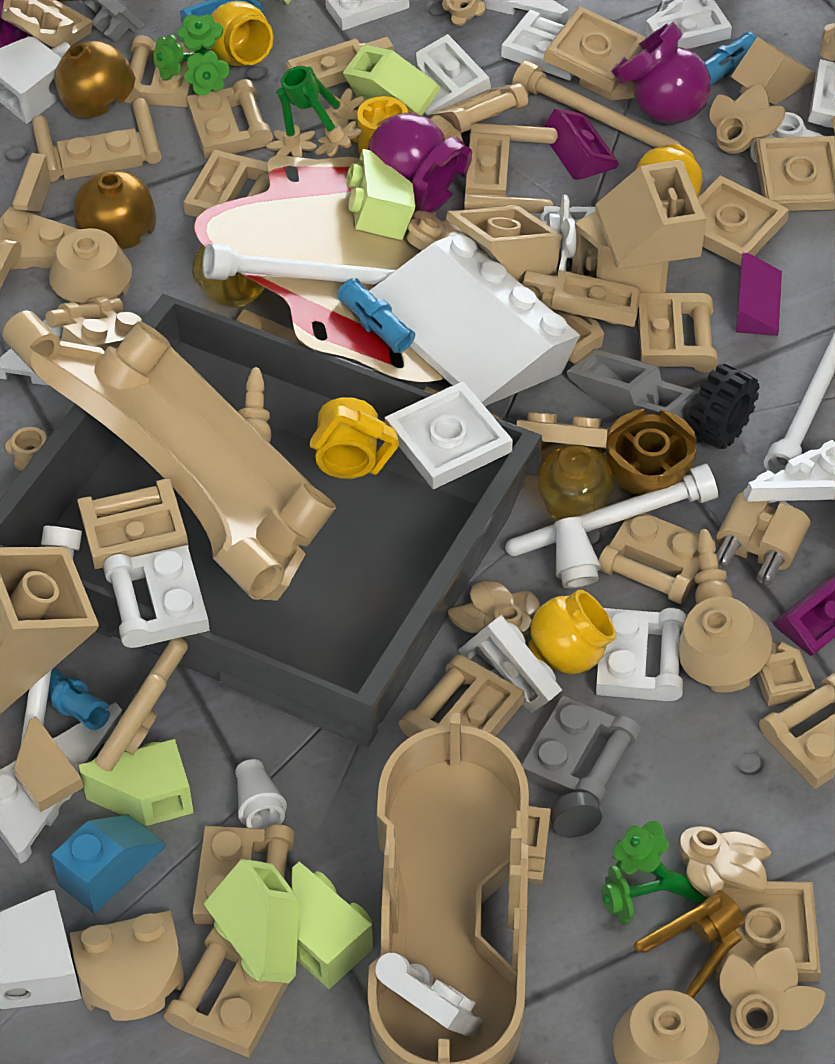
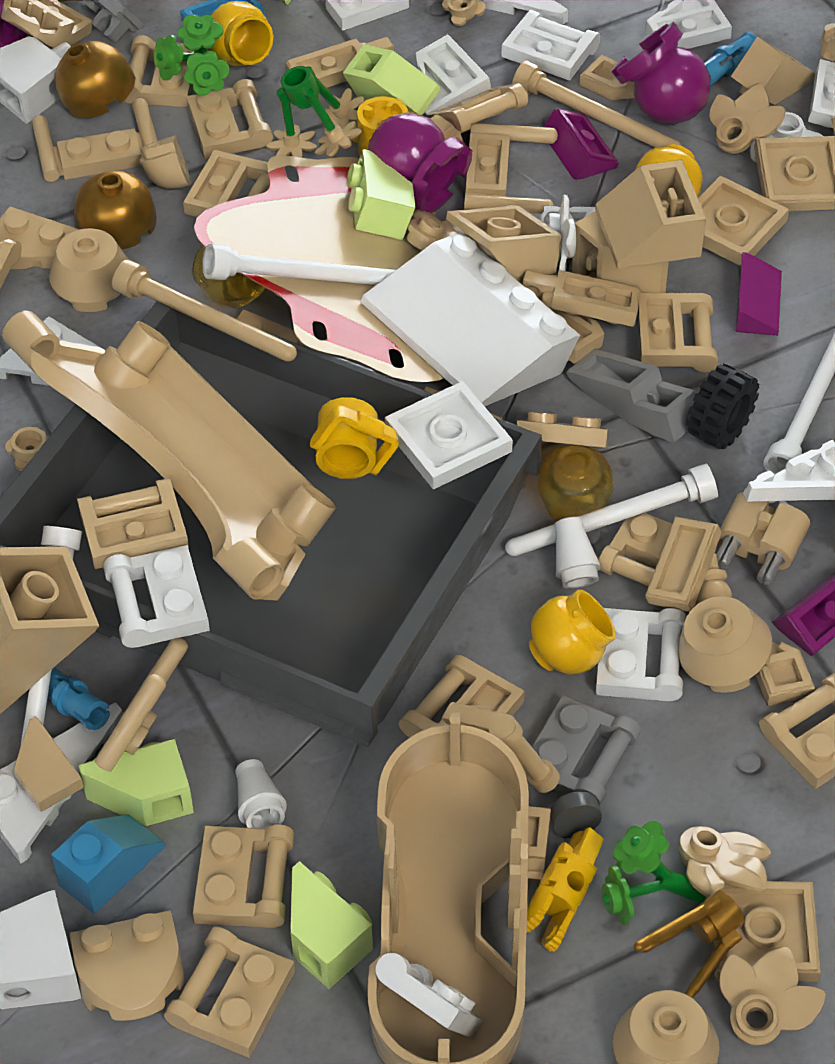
(33, 184): tan tile -> none
(93, 324): tan plate -> none
(133, 280): none -> tan piece
(165, 164): none -> tan piece
(254, 404): tan bar -> none
(259, 918): yellowish green slope -> none
(376, 315): dark azure pin -> none
(490, 601): tan plate -> none
(505, 650): white wing -> none
(539, 772): none -> tan plate
(564, 886): none -> yellow hinge
(592, 47): tan tile -> none
(650, 451): pearl gold cylinder -> none
(683, 564): none -> tan tile

